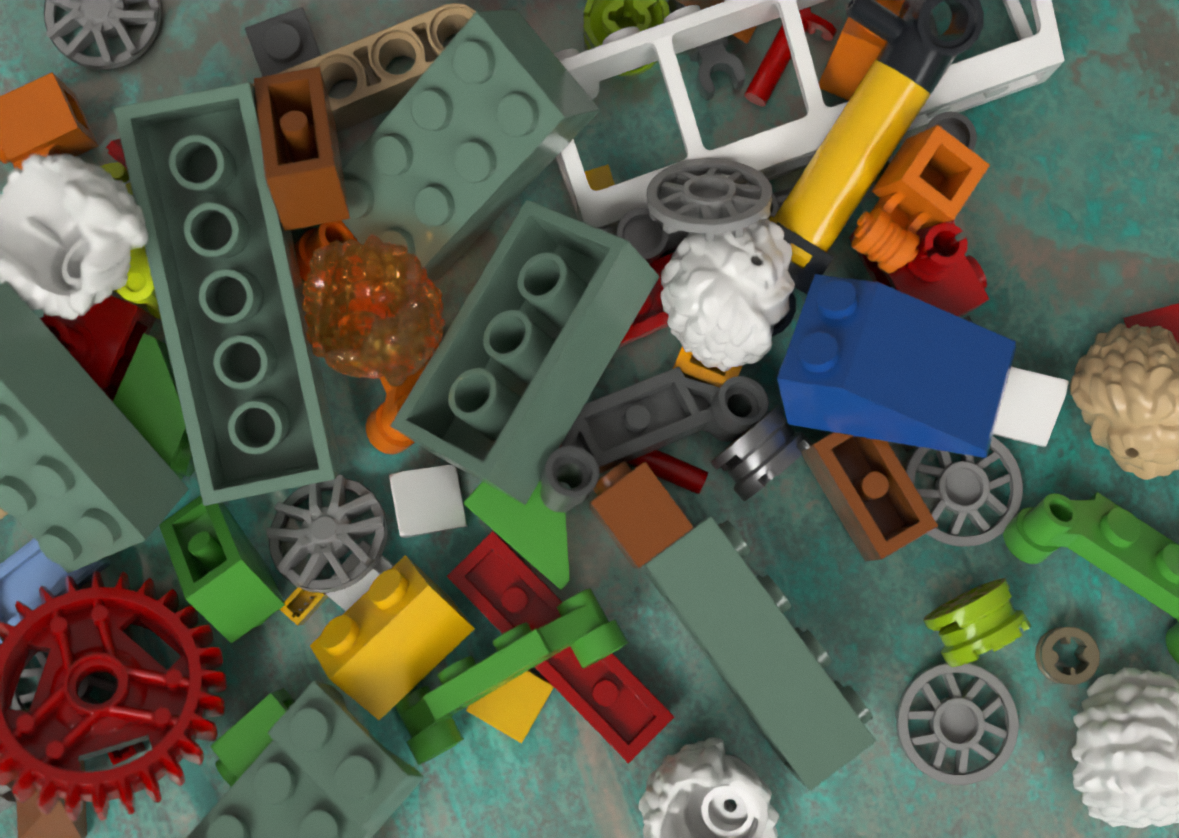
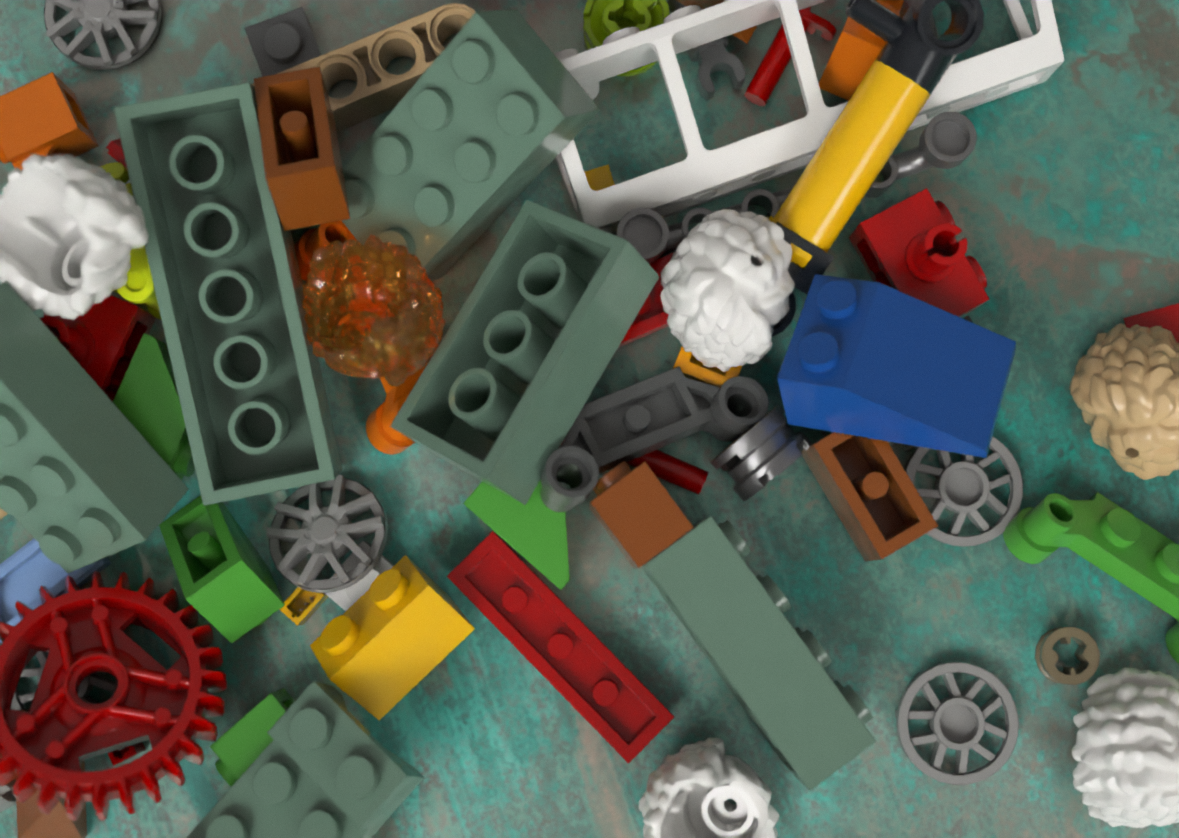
(427, 500): white slope -> none
(430, 713): bright green plate -> none
(514, 705): yellow tile -> none
(709, 200): light grey wheel -> none
(917, 190): orange brick -> none
(977, 622): lime wheel -> none
(1030, 406): white slope -> none

